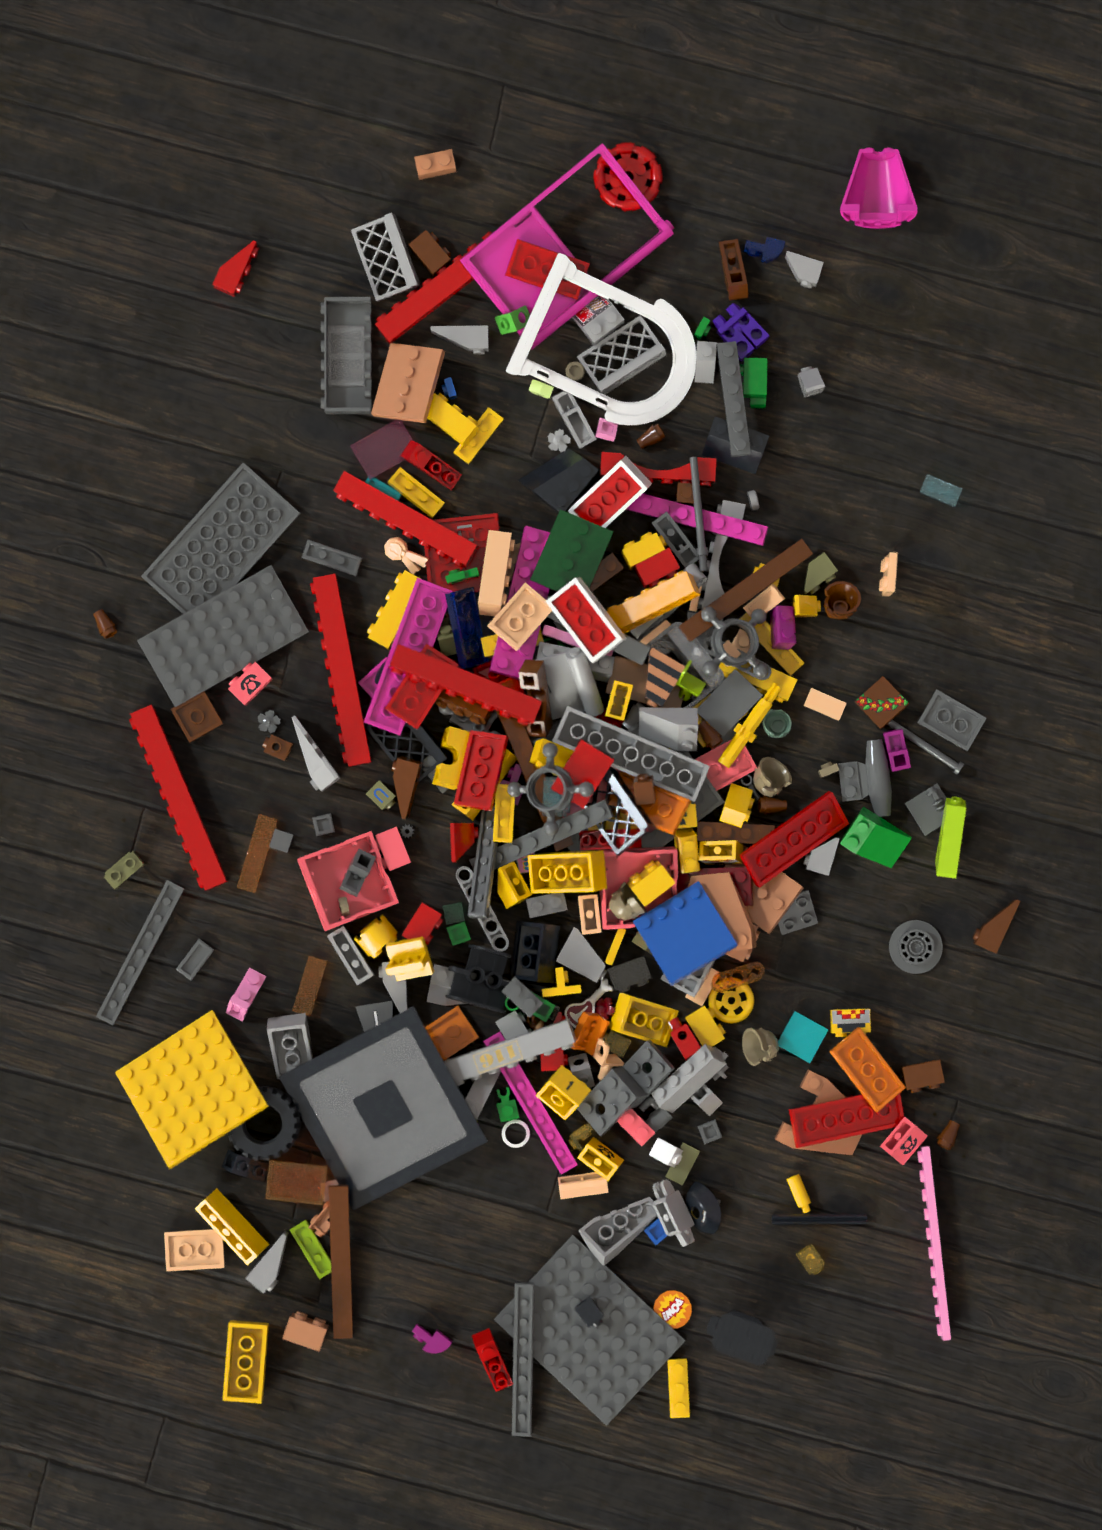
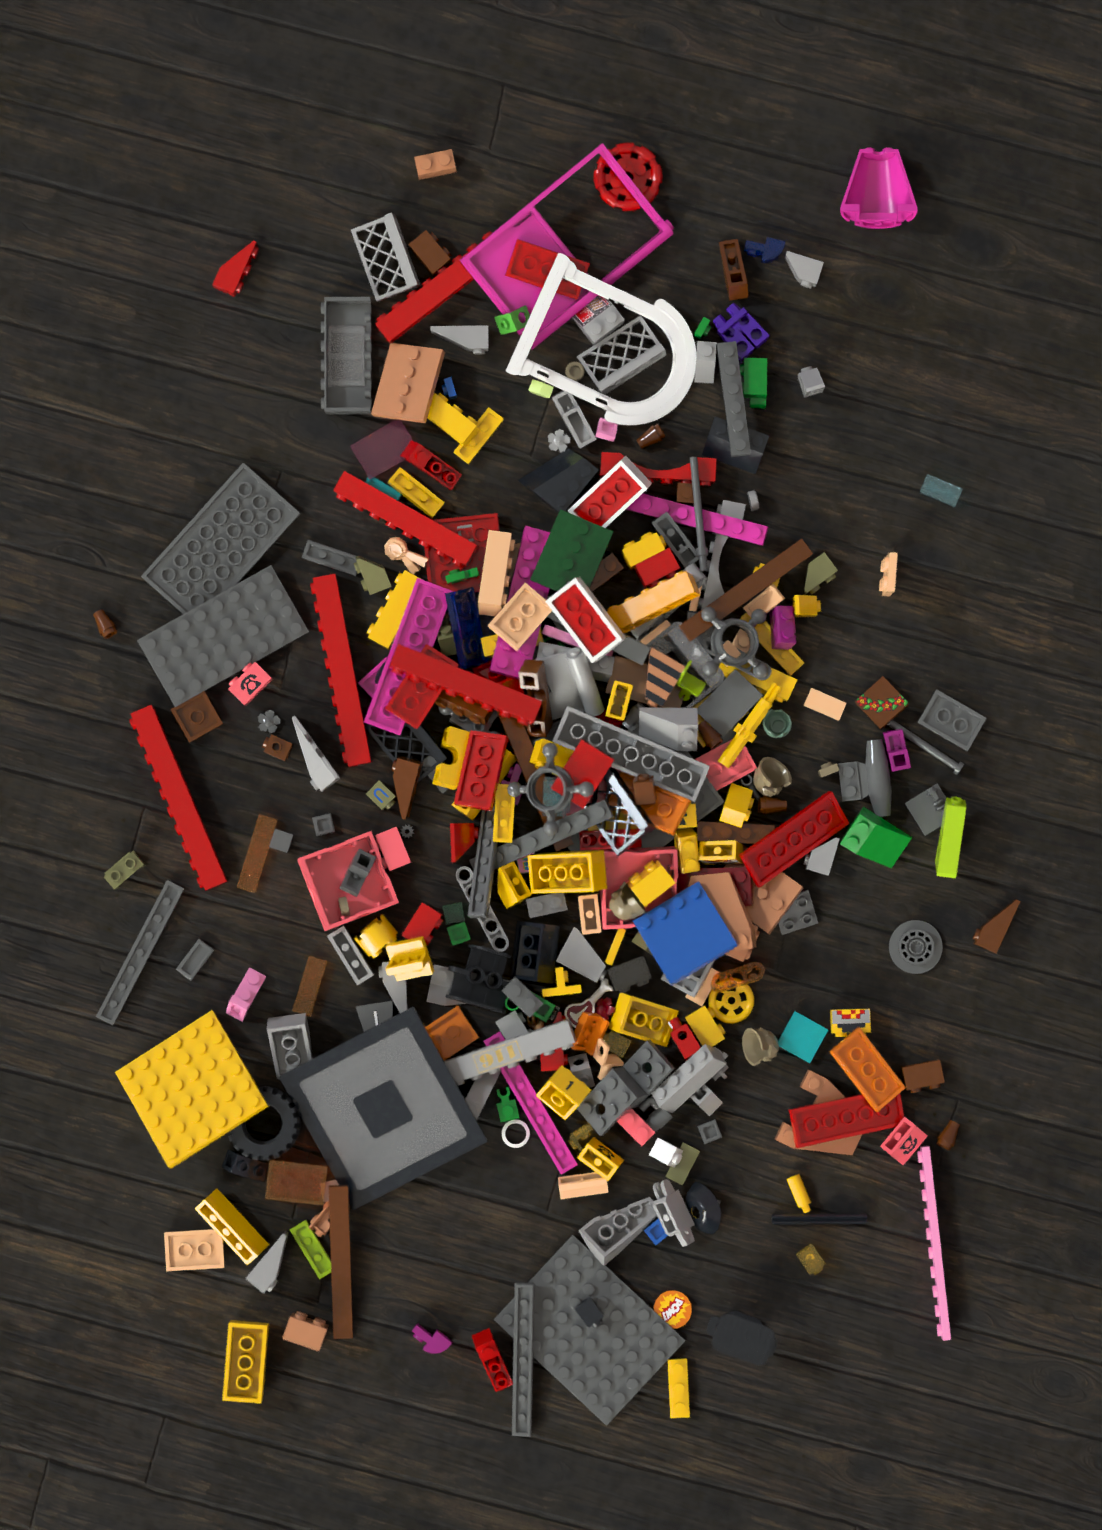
(373, 574): none -> olive slope
(841, 600): reddish brown helmet -> none

